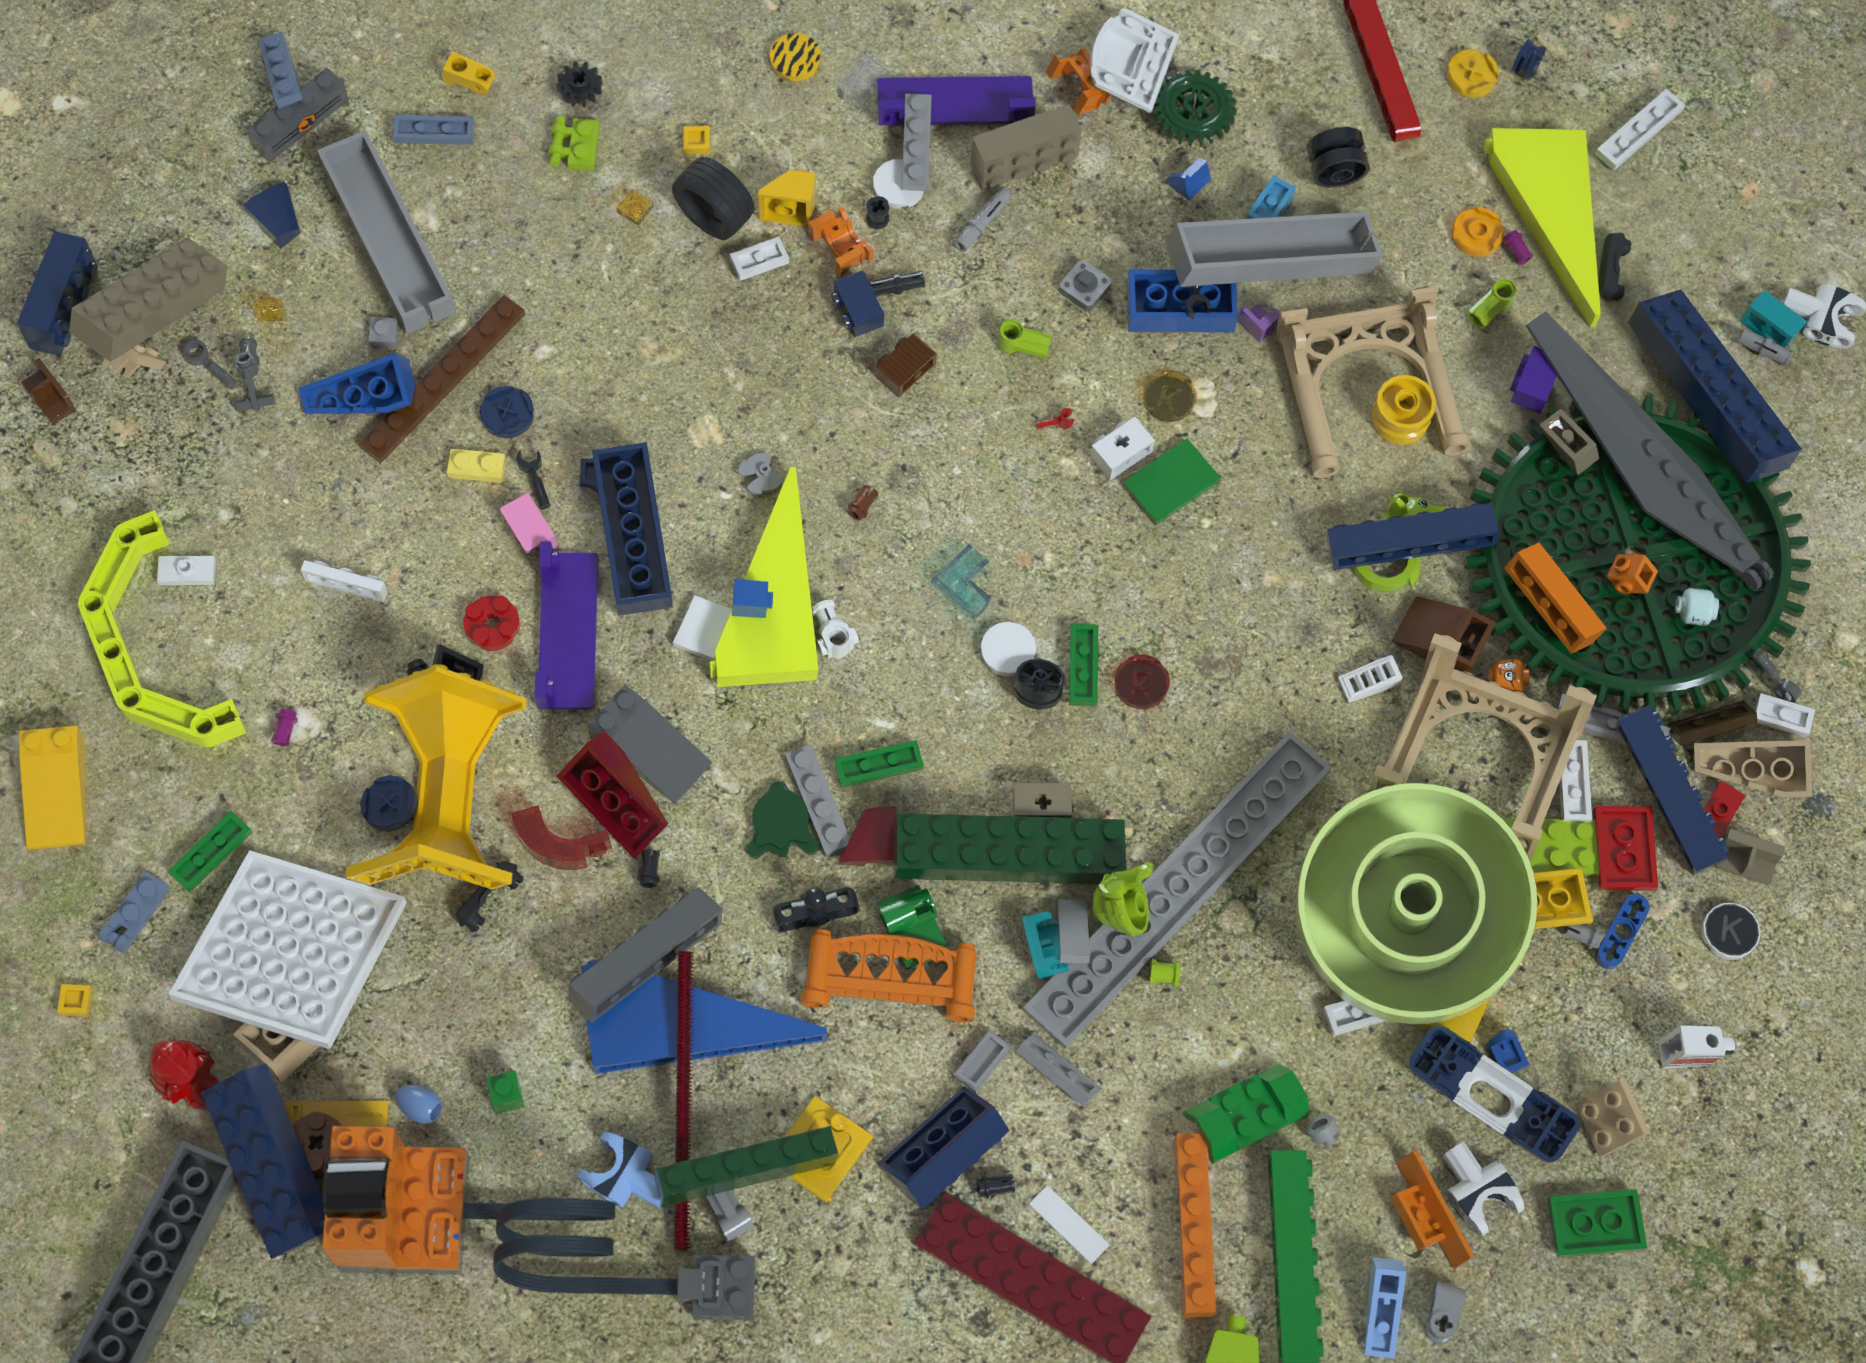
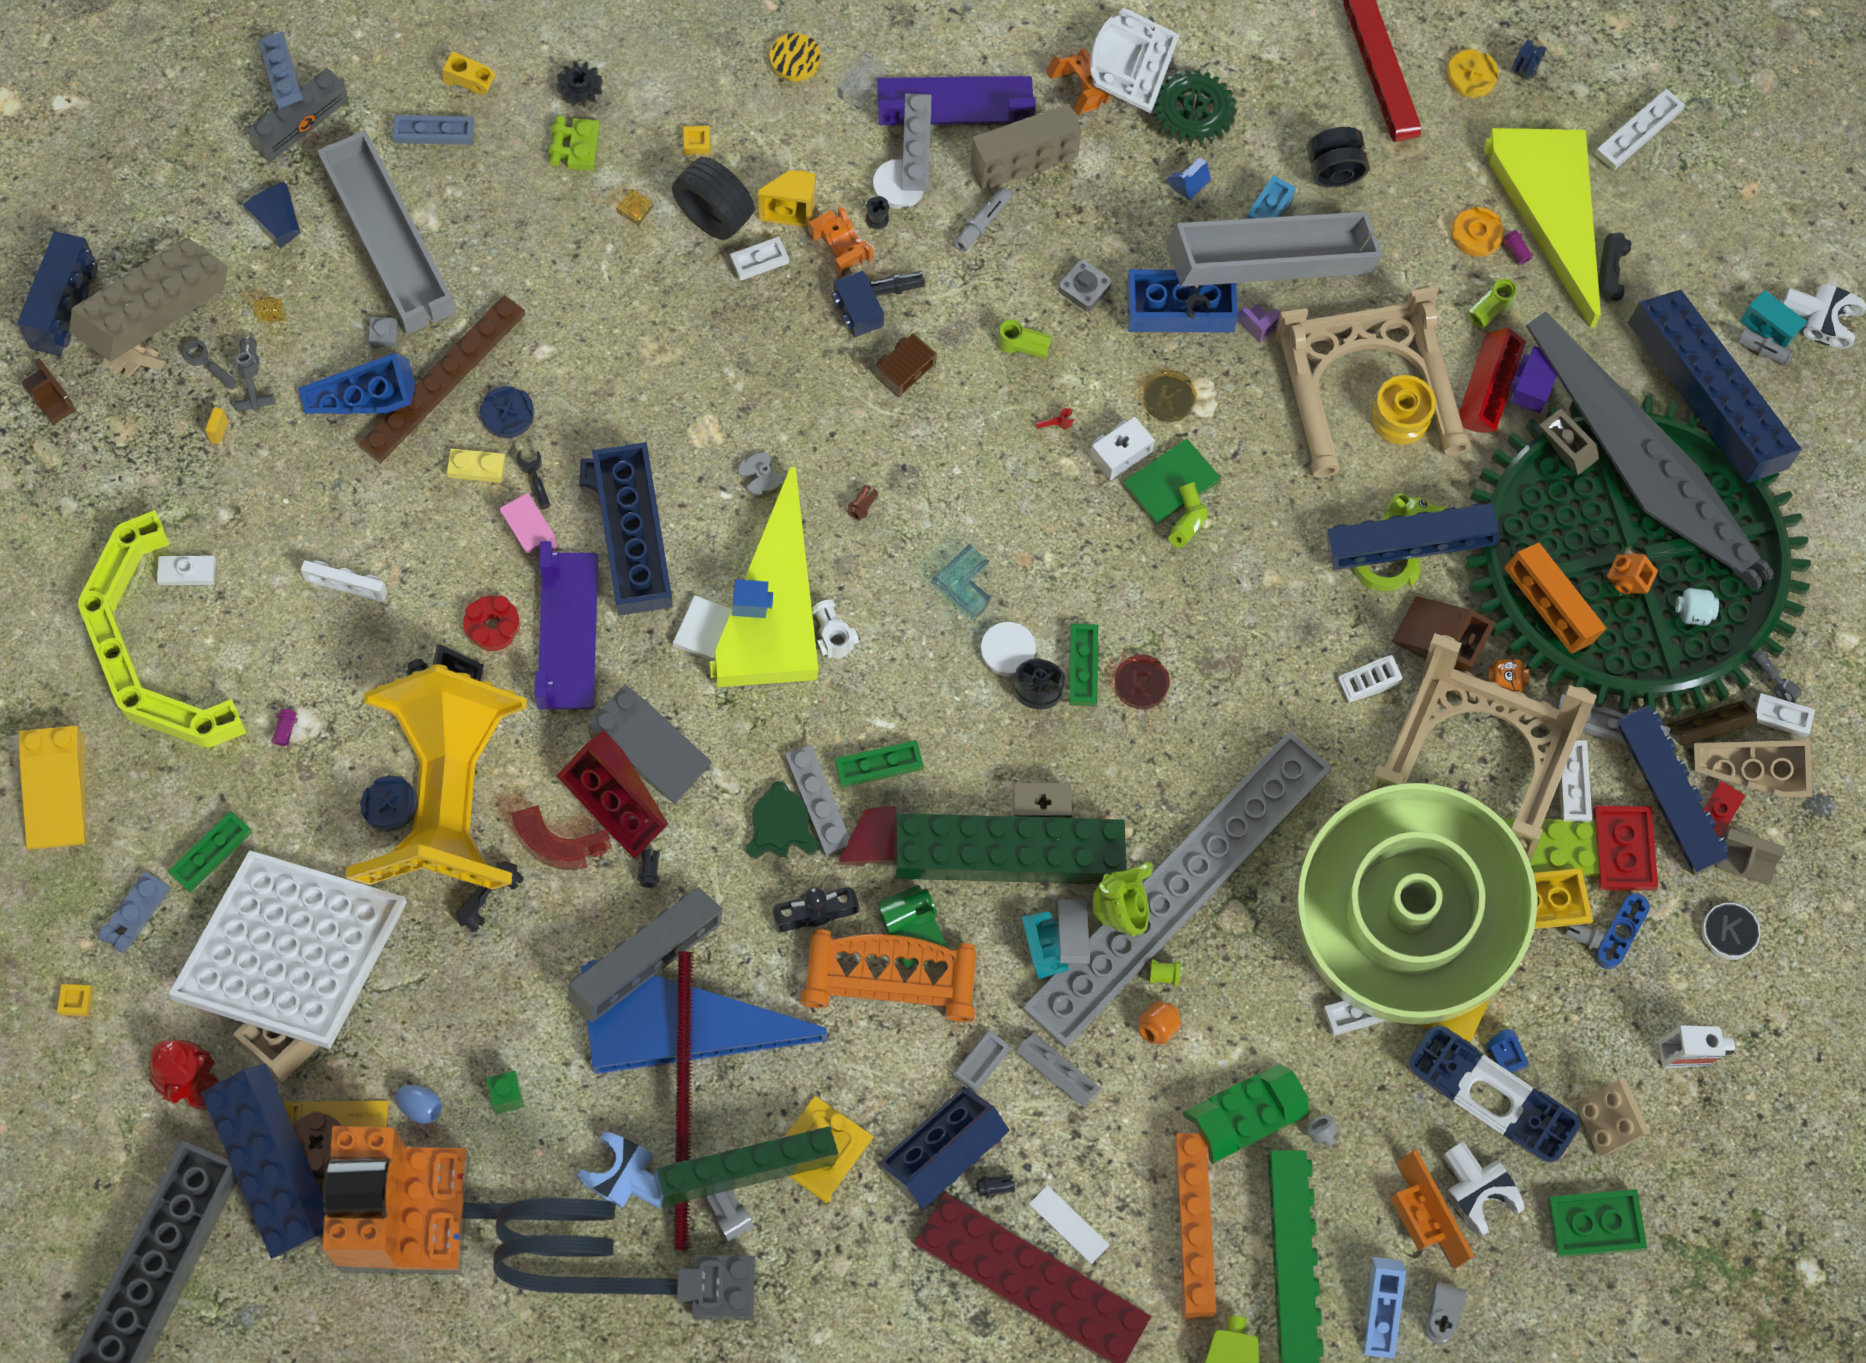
(216, 425): none -> yellow tile
(1159, 1022): none -> orange head
(1192, 519): none -> lime arm
(1491, 380): none -> red brick

